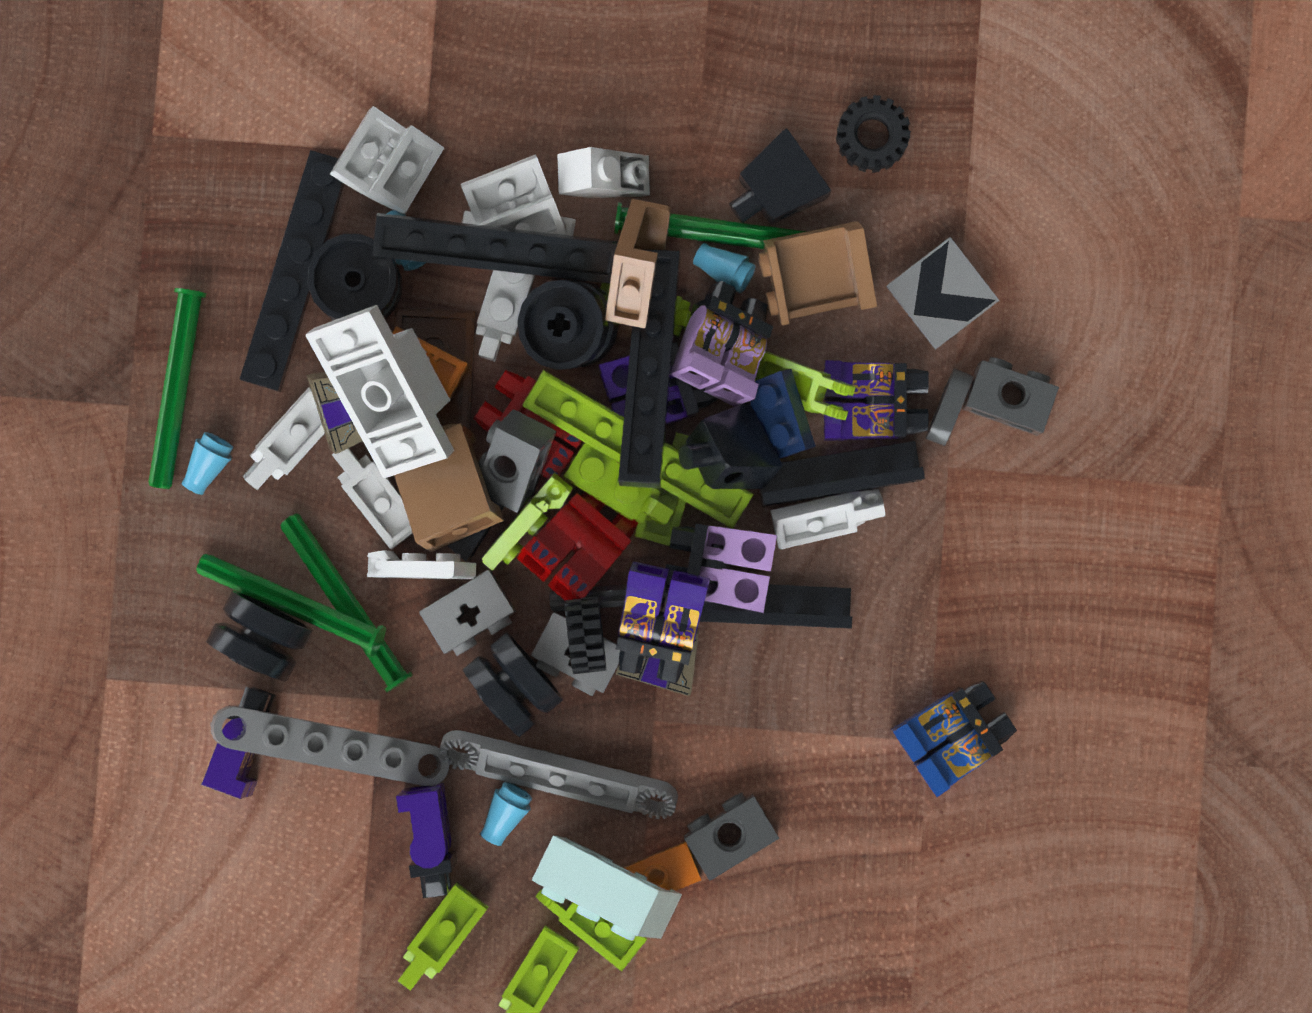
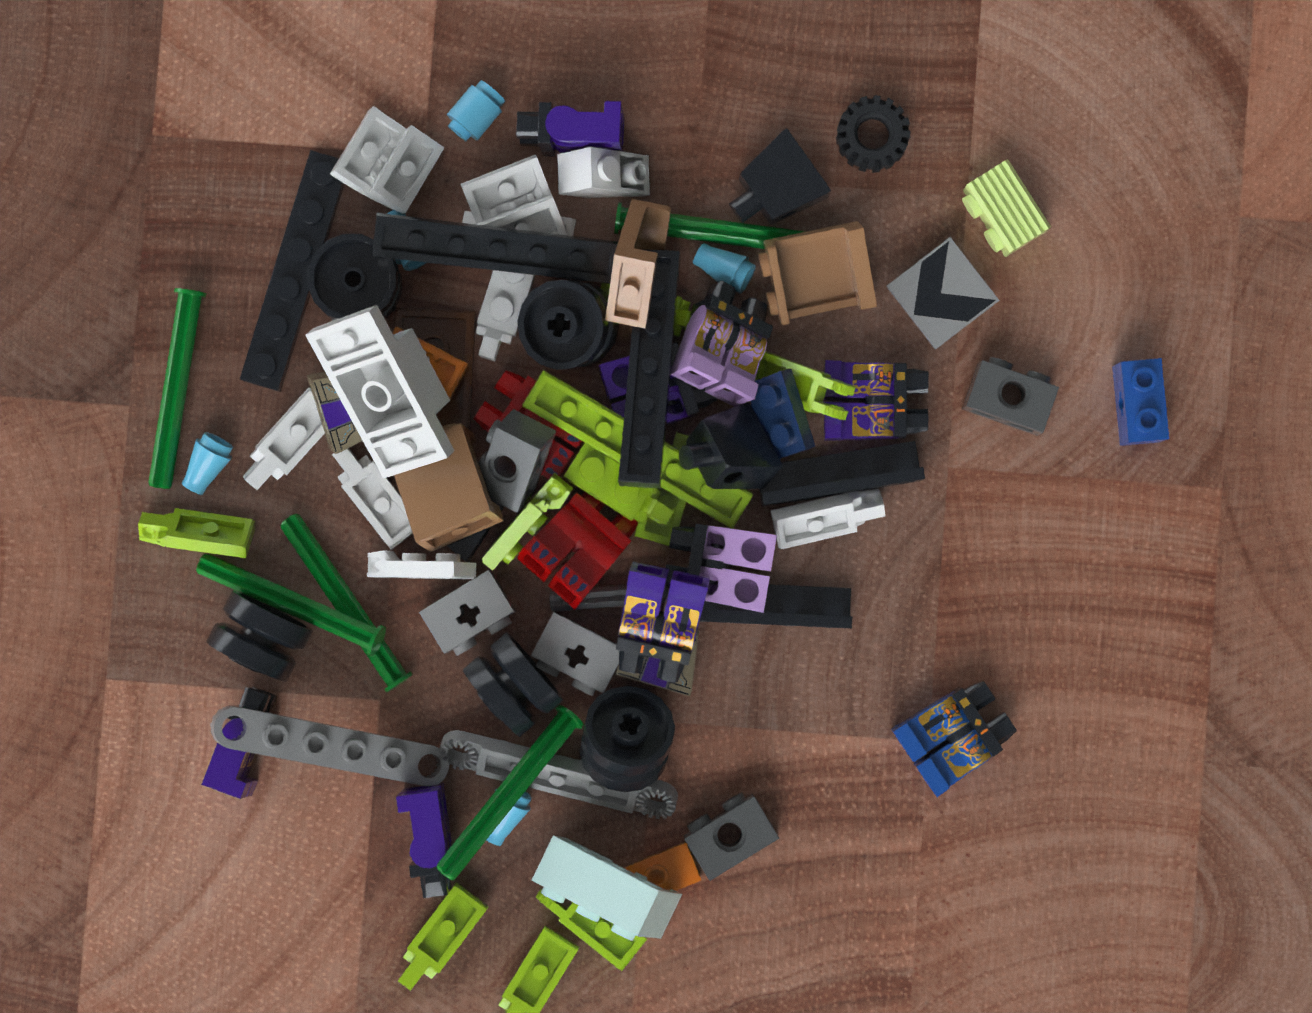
(198, 532): none -> lime hinge
(475, 111): none -> medium azure brick
(509, 792): none -> green axle
(571, 130): none -> dark purple hips
(585, 635): black tyre -> none
(627, 738): none -> black wheel
(949, 407): dark grey beam -> none
(1004, 209): none -> yellowish green brick
(1140, 402): none -> blue brick

